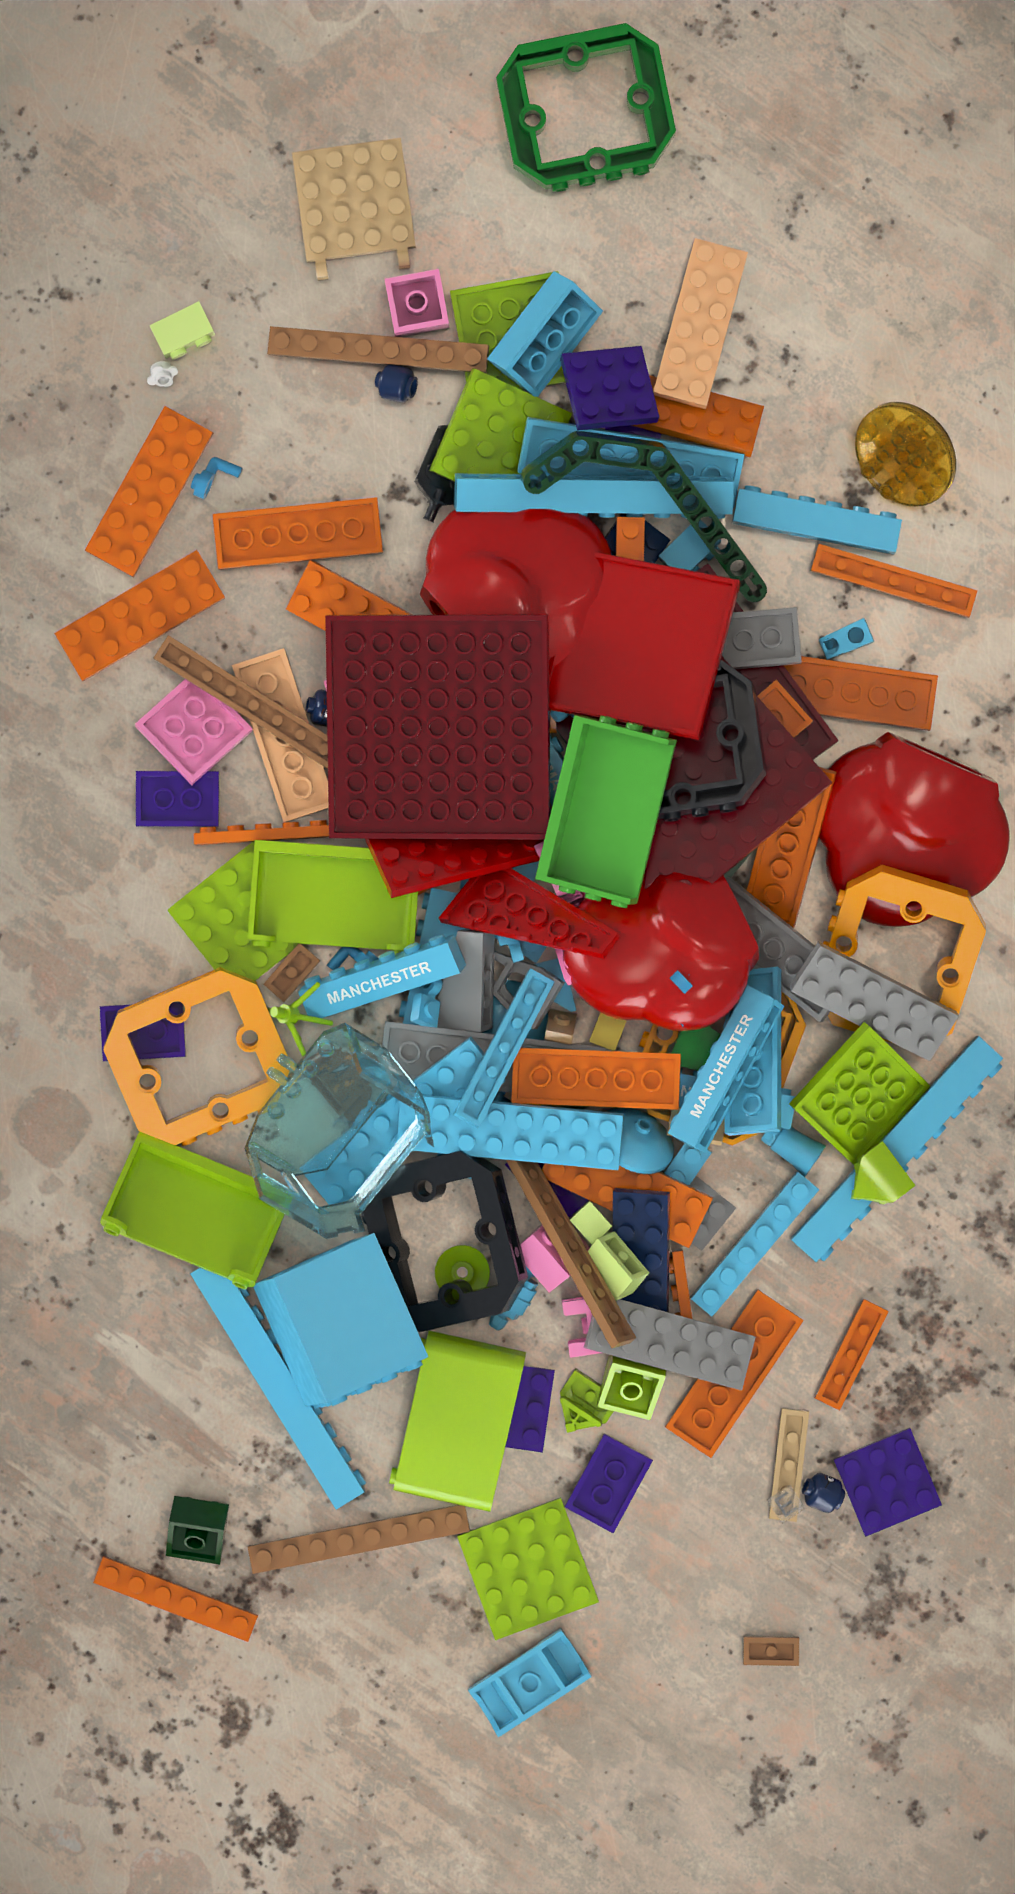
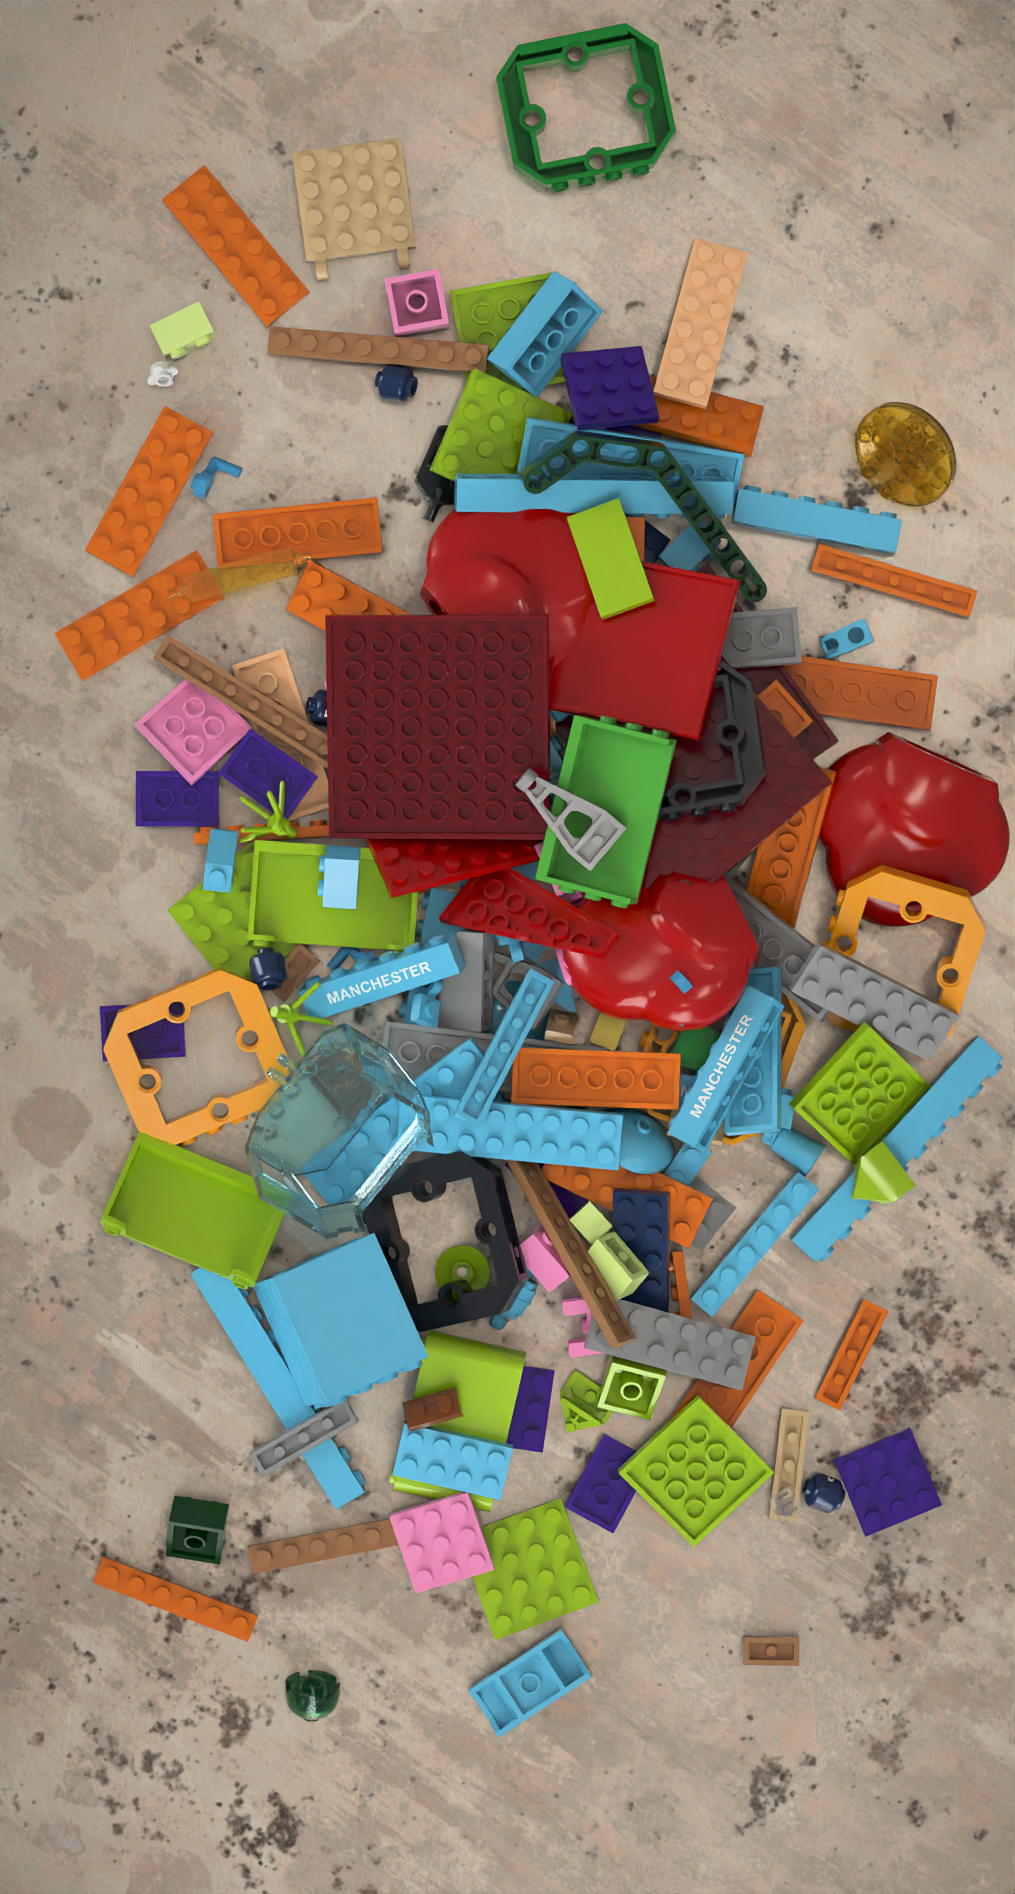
(220, 860): none -> medium azure slope
(235, 246): none -> orange plate
(240, 575): none -> clear yellow plate
(260, 767): none -> dark purple plate
(268, 969): none -> dark blue head
(276, 823): none -> lime plant
(303, 1437): none -> light grey tile
(312, 1695): none -> clear green cylinder
(340, 876): none -> medium azure brick
(432, 1409): none -> dark orange plate
(442, 1541): none -> bright pink plate
(453, 1460): none -> medium azure plate
(598, 837): none -> light grey plate
(610, 559): none -> lime tile
(695, 1471): none -> lime plate

